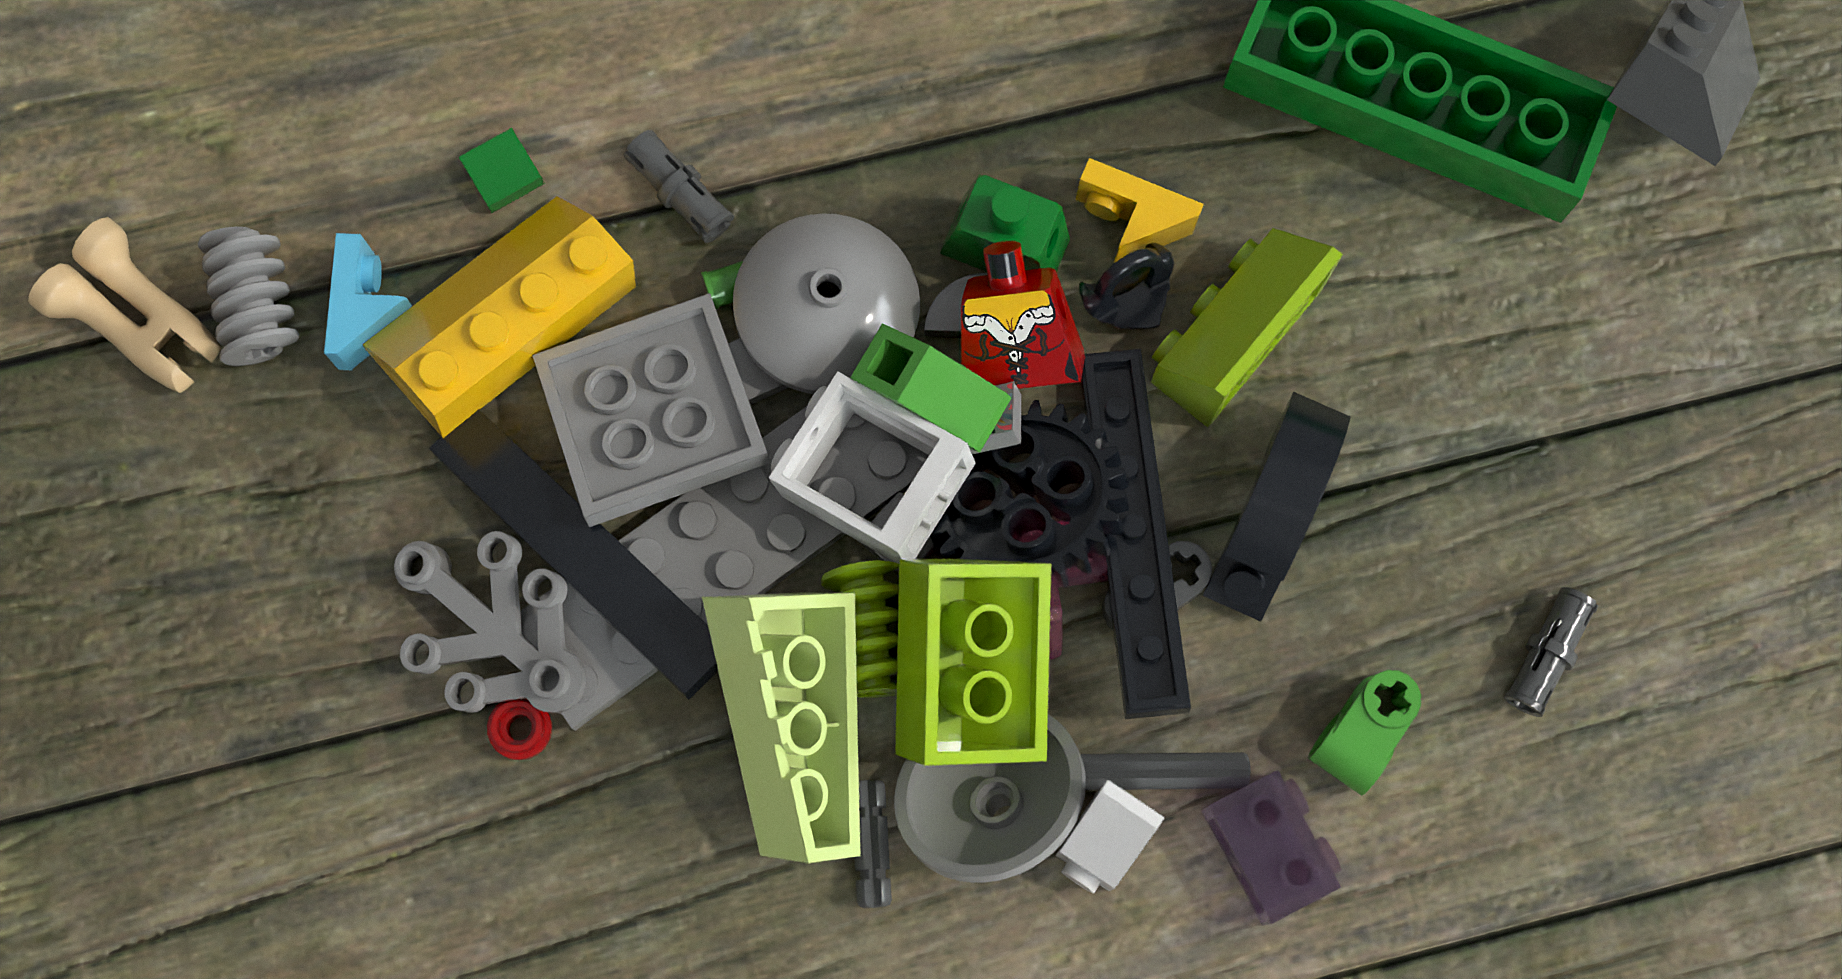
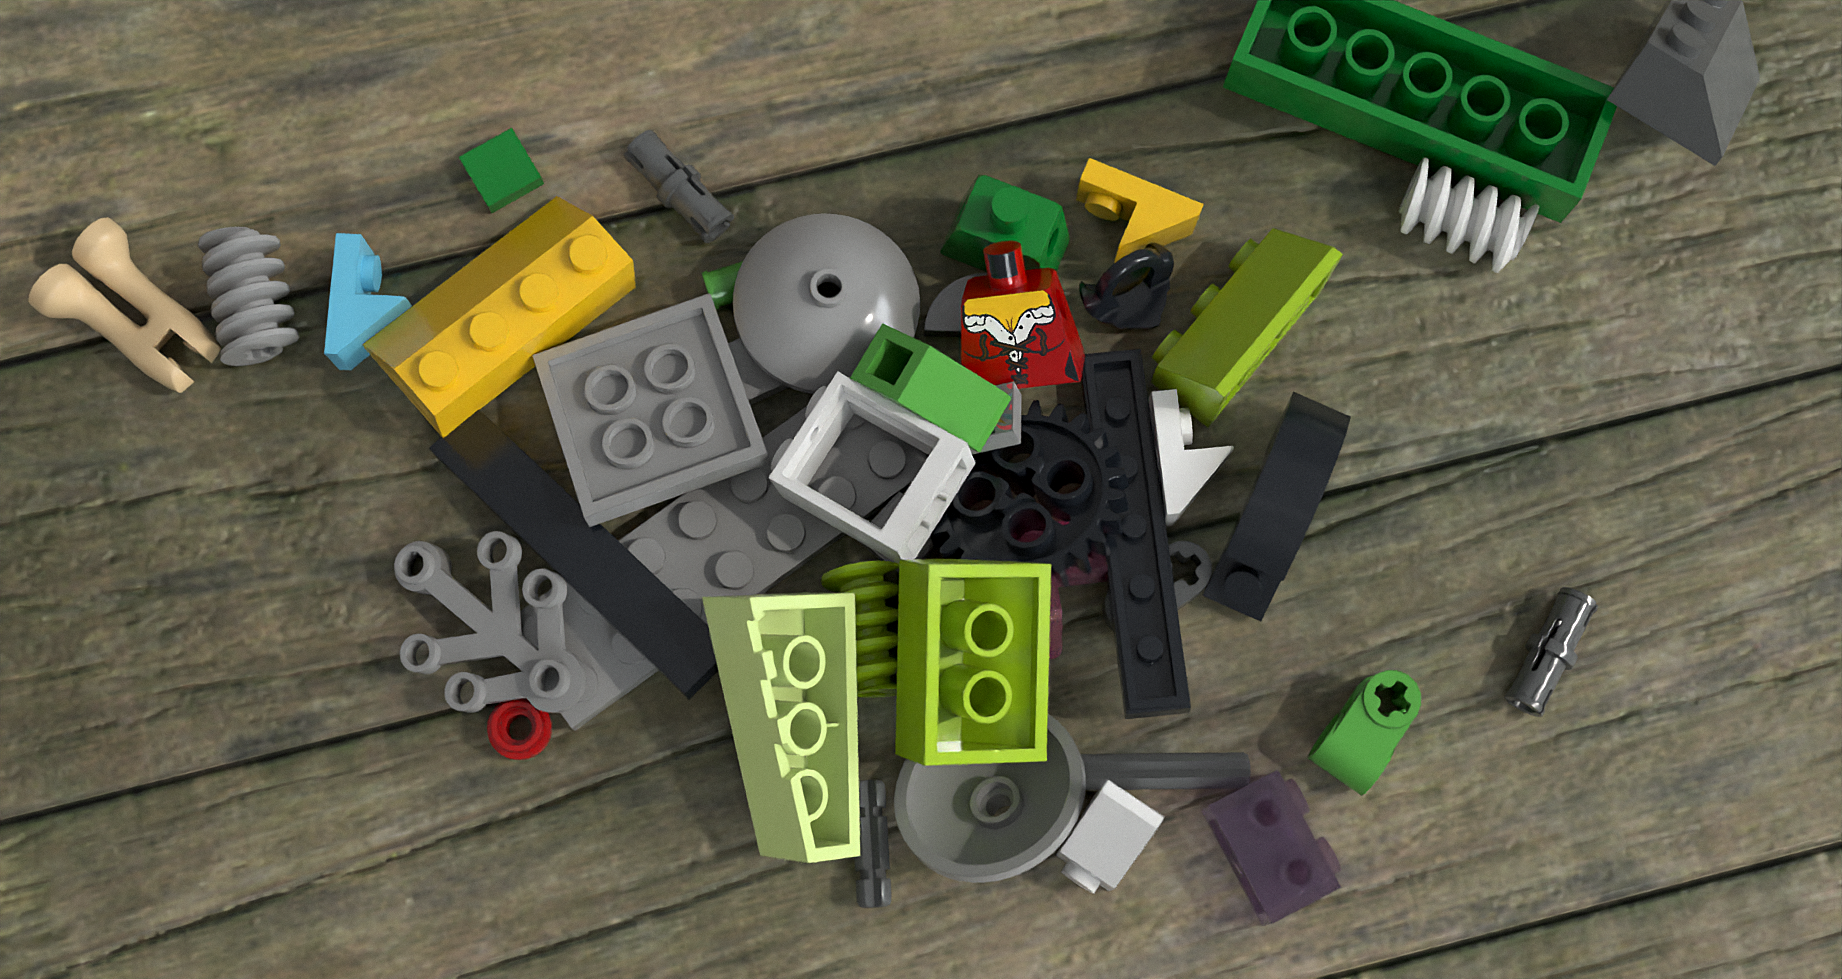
(1180, 471): none -> white slope
(1464, 216): none -> white piece

